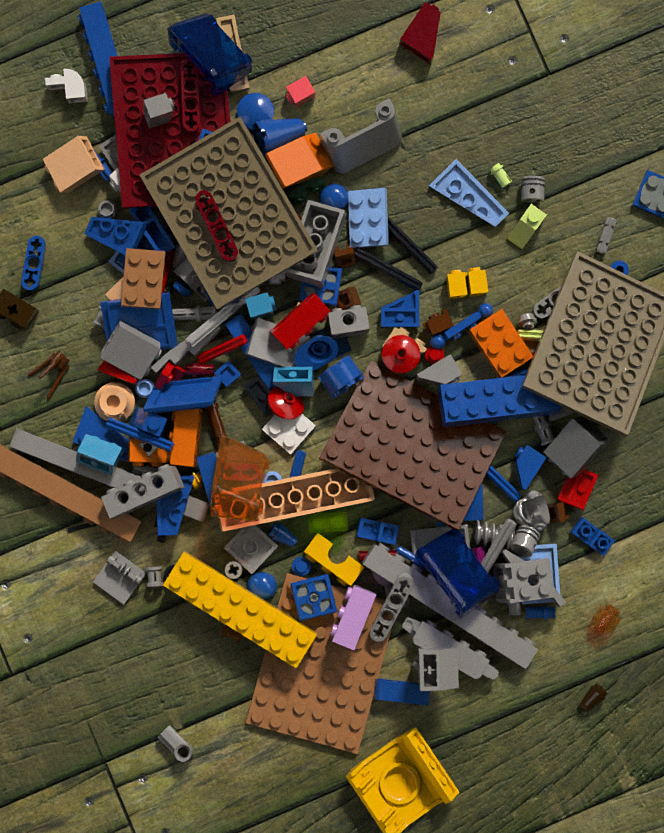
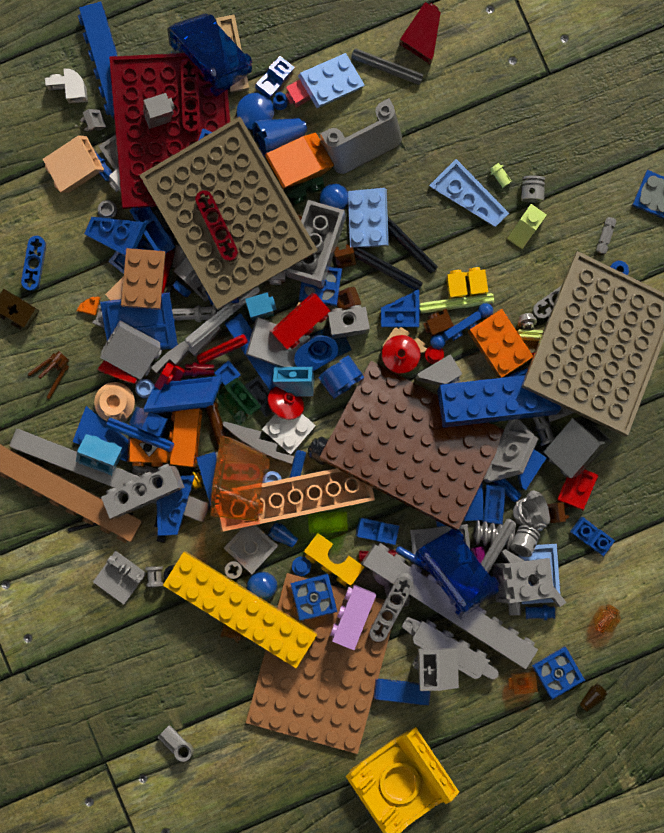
(90, 306): none -> orange tile
(93, 119): none -> light grey tile
(238, 401): none -> clear green brick
(253, 437): none -> light grey slope
(275, 77): none -> slope
(280, 105): none -> blue pin
(316, 448): none -> black head
(331, 80): none -> light blue plate
(387, 66): none -> dark grey axle
(456, 303): none -> yellowish green axle
(494, 503): none -> blue plate
(512, 452): none -> light grey wing
(529, 686): none -> clear orange brick
(558, 672): none -> blue piece

